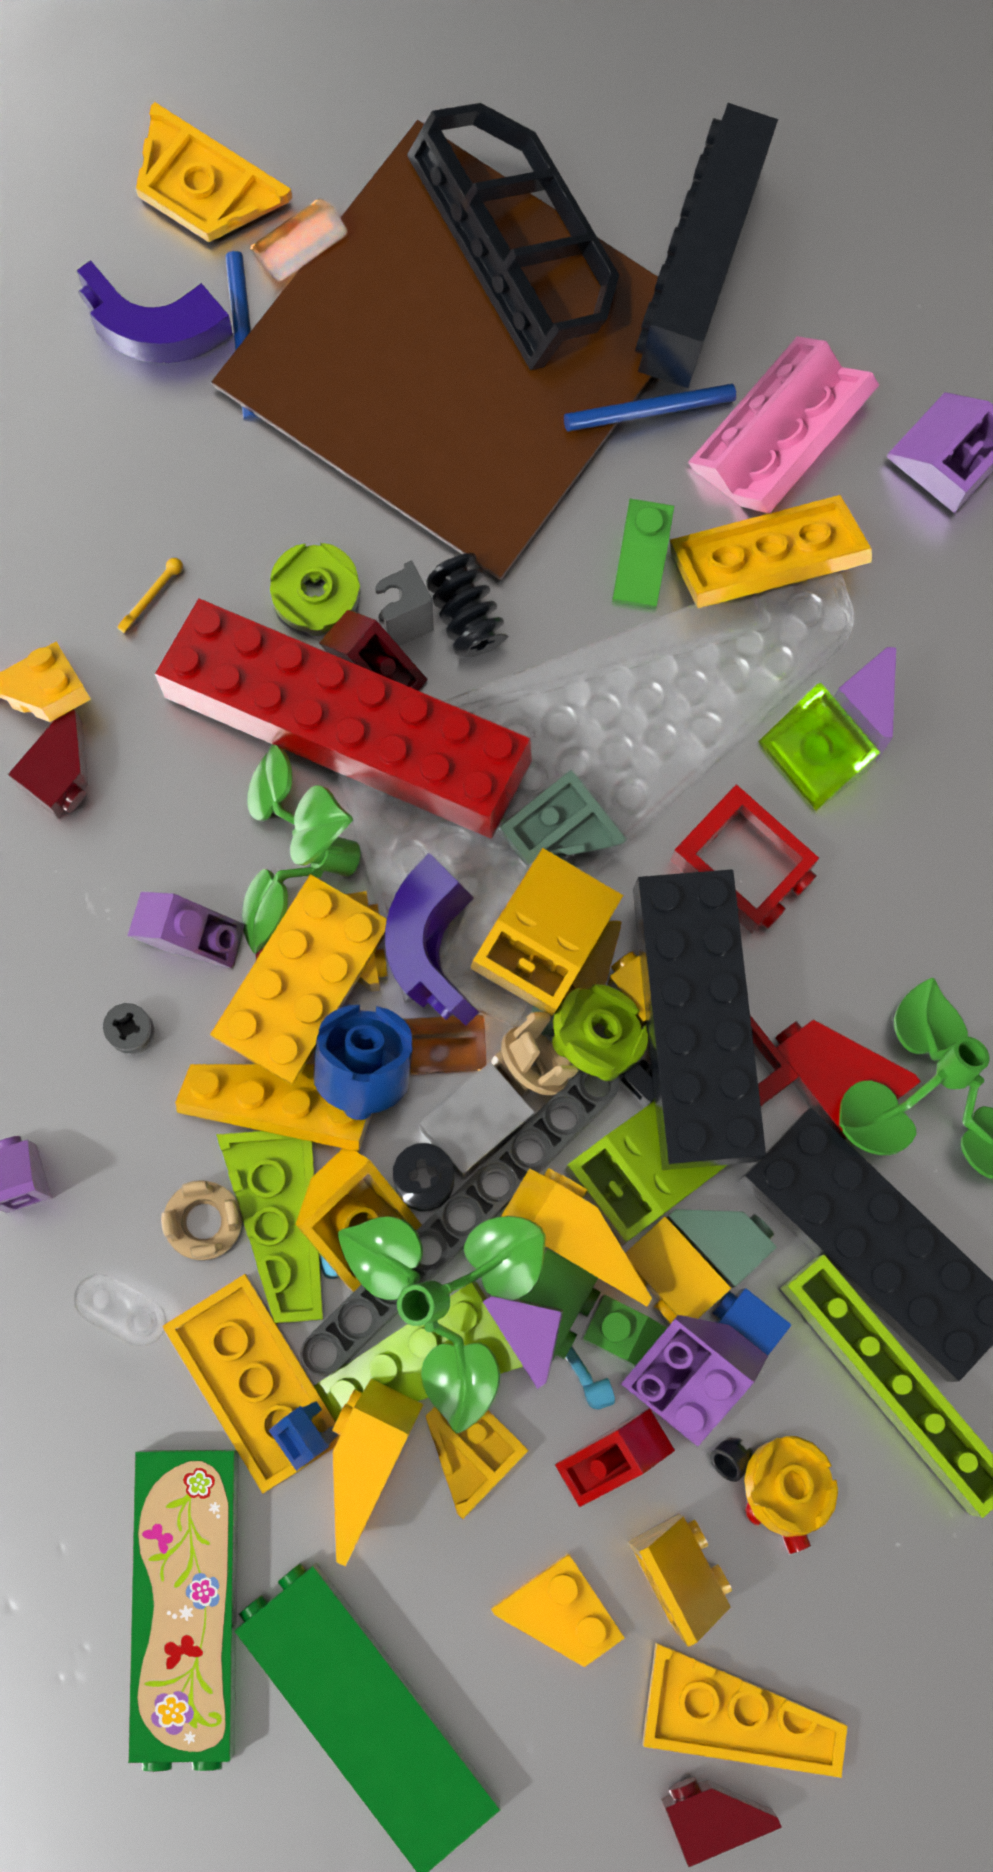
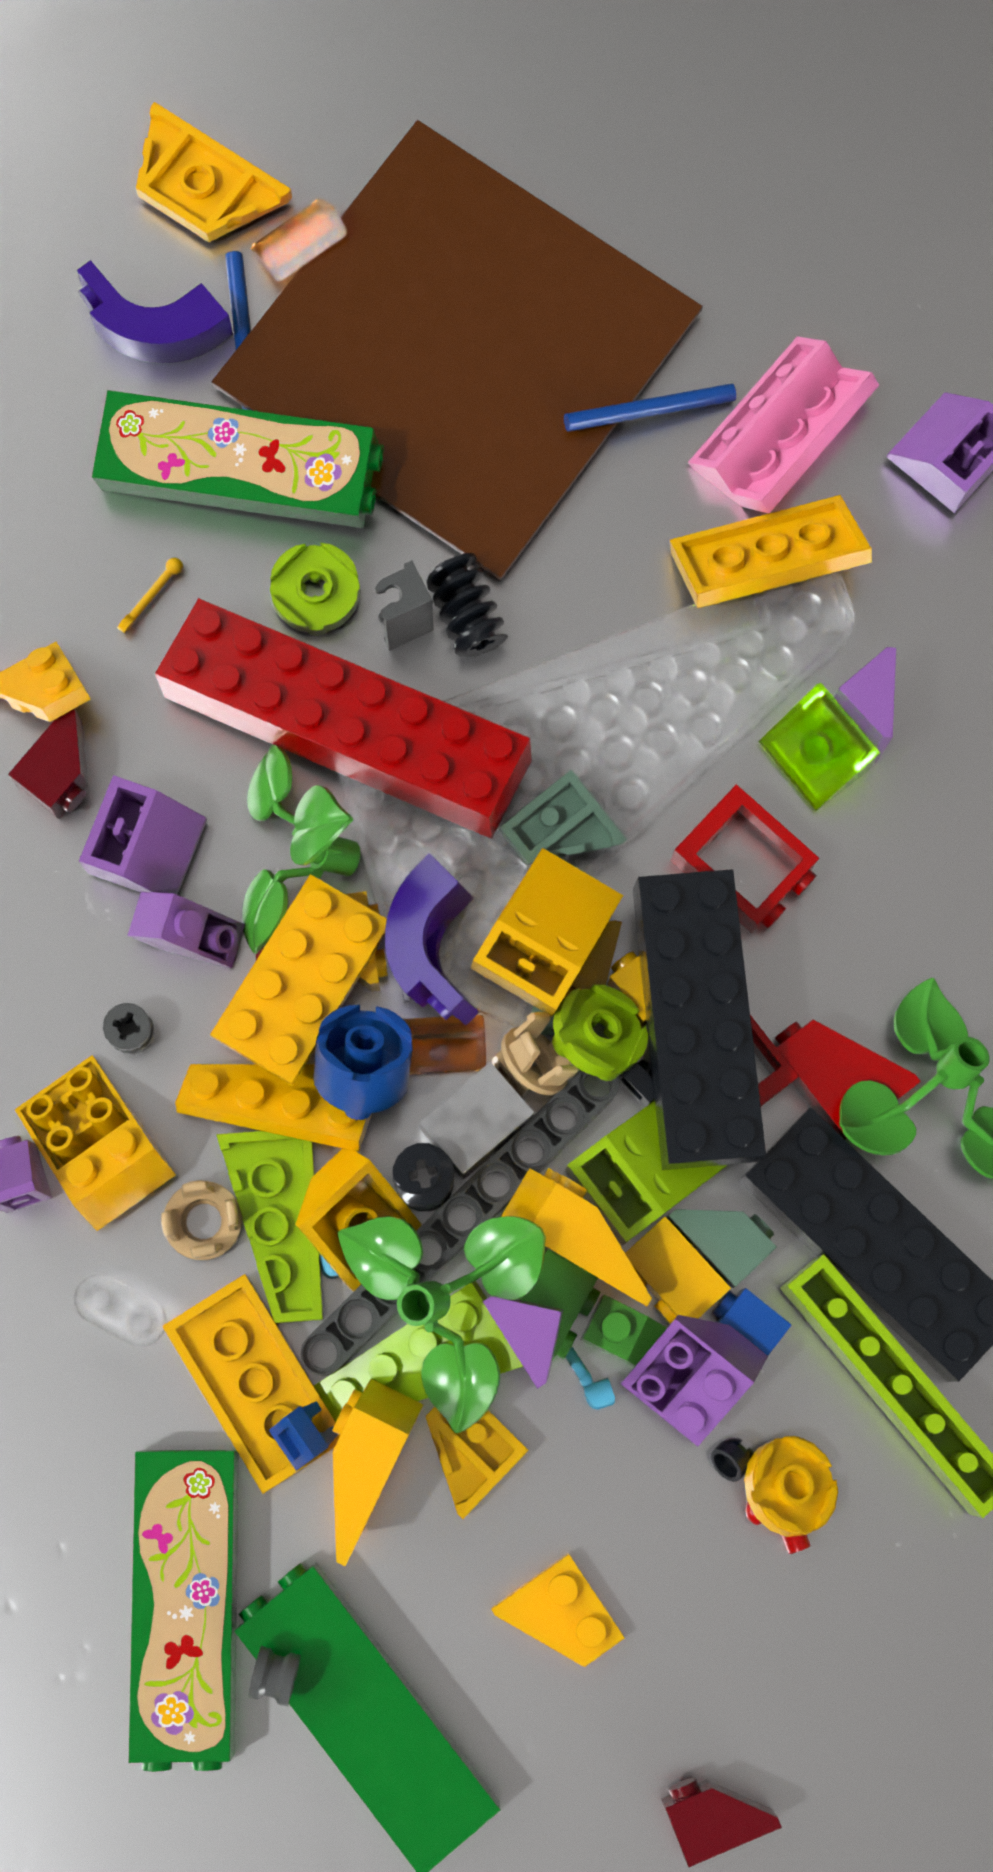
(94, 1143): none -> yellow slope
(142, 839): none -> medium lavender slope
(237, 459): none -> brick
(274, 1676): none -> dark grey wheel
(371, 647): dark red slope -> none
(482, 242): black plate -> none
(615, 1458): red slope -> none
(643, 553): bright green slope -> none
(682, 1577): yellow slope -> none
(703, 244): black brick -> none
(727, 1718): yellow wing -> none

